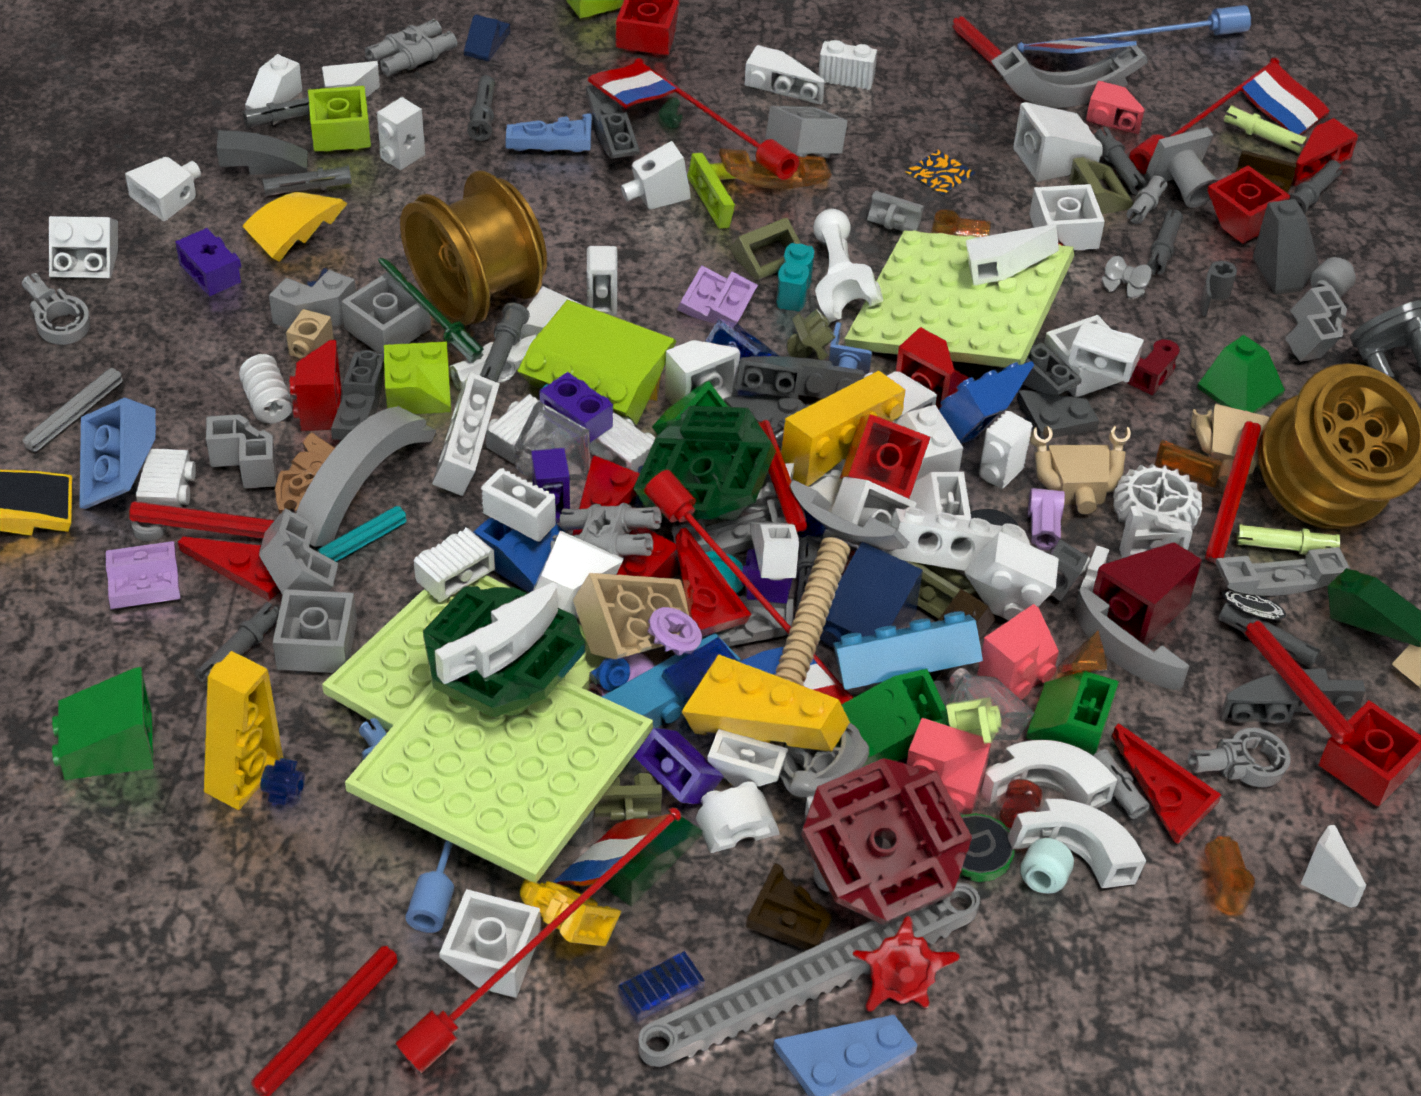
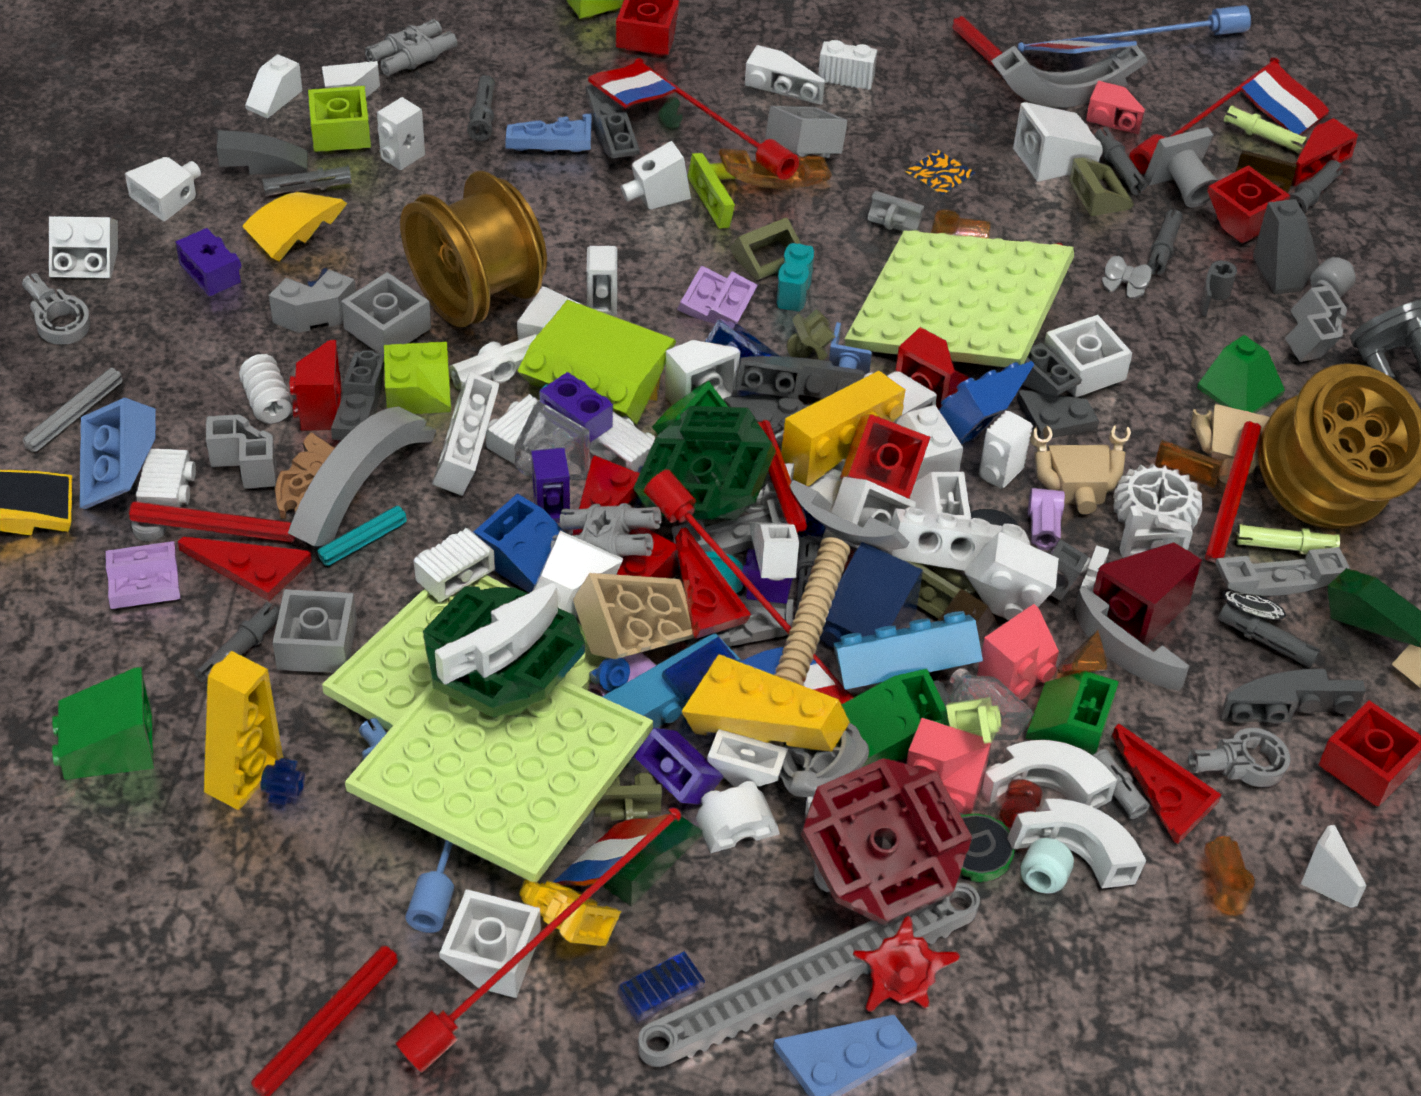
(273, 113): dark grey pin -> none
(290, 558): light grey brick -> none
(308, 333): tan brick -> none
(454, 332): dark green piece -> none
(485, 37): dark blue slope -> none
(506, 335): dark grey pin -> none
(519, 504): white brick -> none
(674, 621): lavender gear -> none
(788, 912): dark brown wing -> none
(844, 279): white piece -> none
(1005, 254): white slope -> none
(1073, 211): white slope -> none
(1106, 351): white brick -> none
(1146, 199): light grey pin -> none
(1156, 367): dark red leg -> none
(1300, 682): red axle -> none

